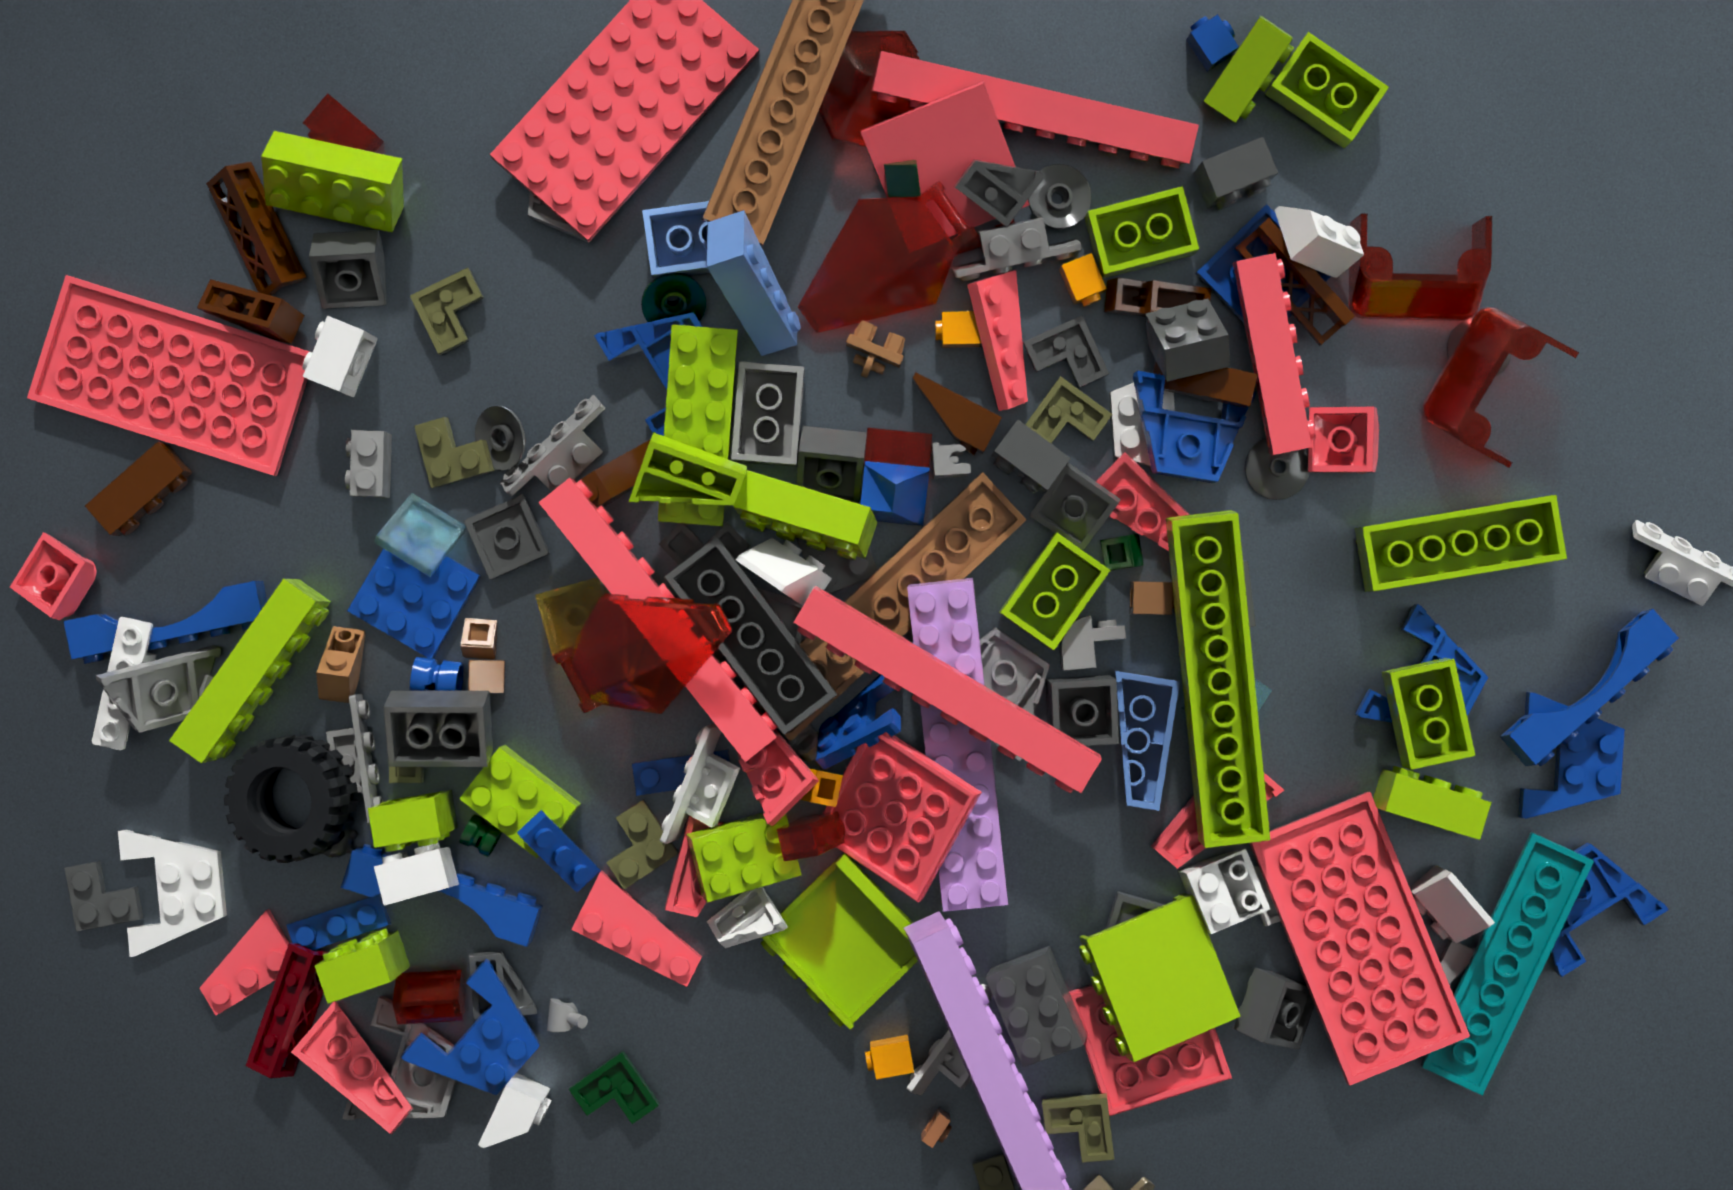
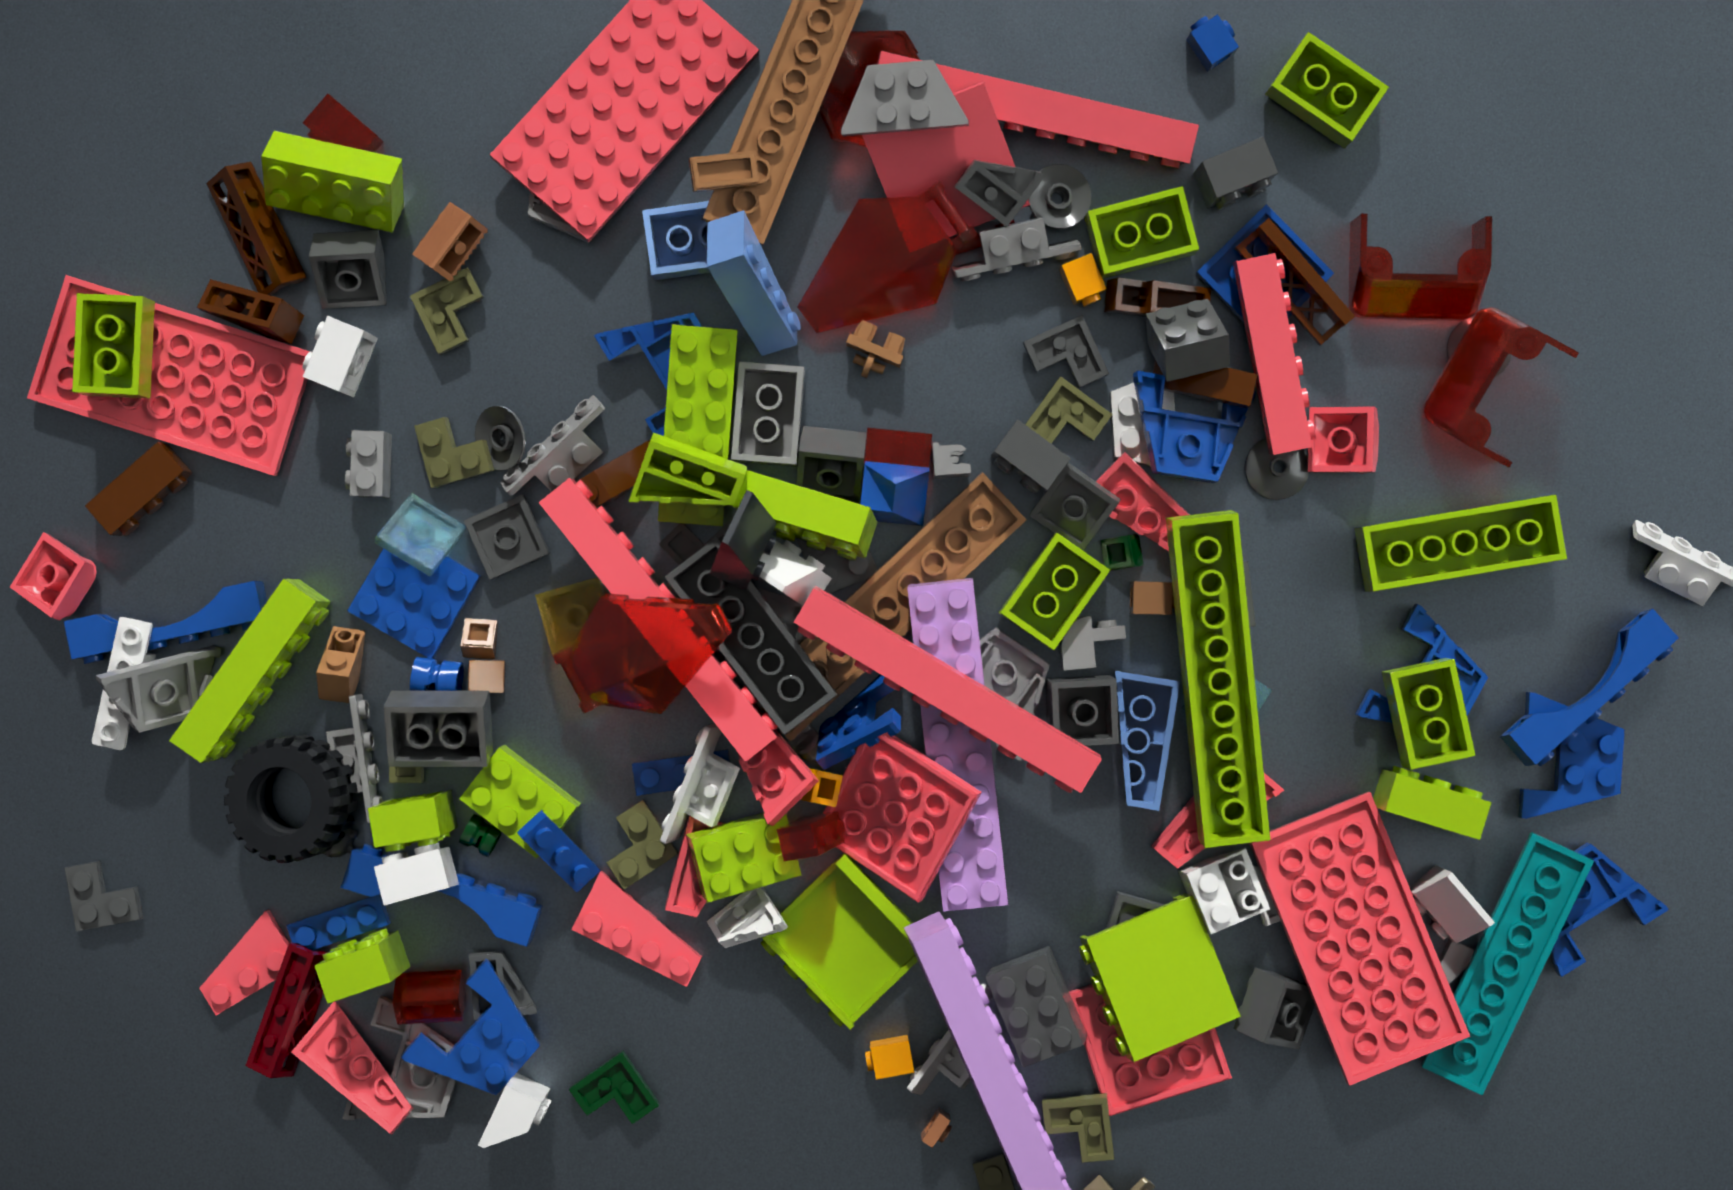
(113, 345): none -> lime brick
(187, 887): white wing -> none
(450, 241): none -> nougat brick
(564, 1016): light grey piece -> none
(689, 292): dark green dish -> none
(724, 171): none -> medium nougat tile
(745, 543): none -> black slope
(902, 99): none -> light grey wing
(902, 179): dark green slope -> none
(957, 330): light orange brick -> none
(963, 419): reddish brown slope -> none
(999, 326): coral wing -> none
(1250, 70): lime wedge -> none
(1319, 240): white slope -> none

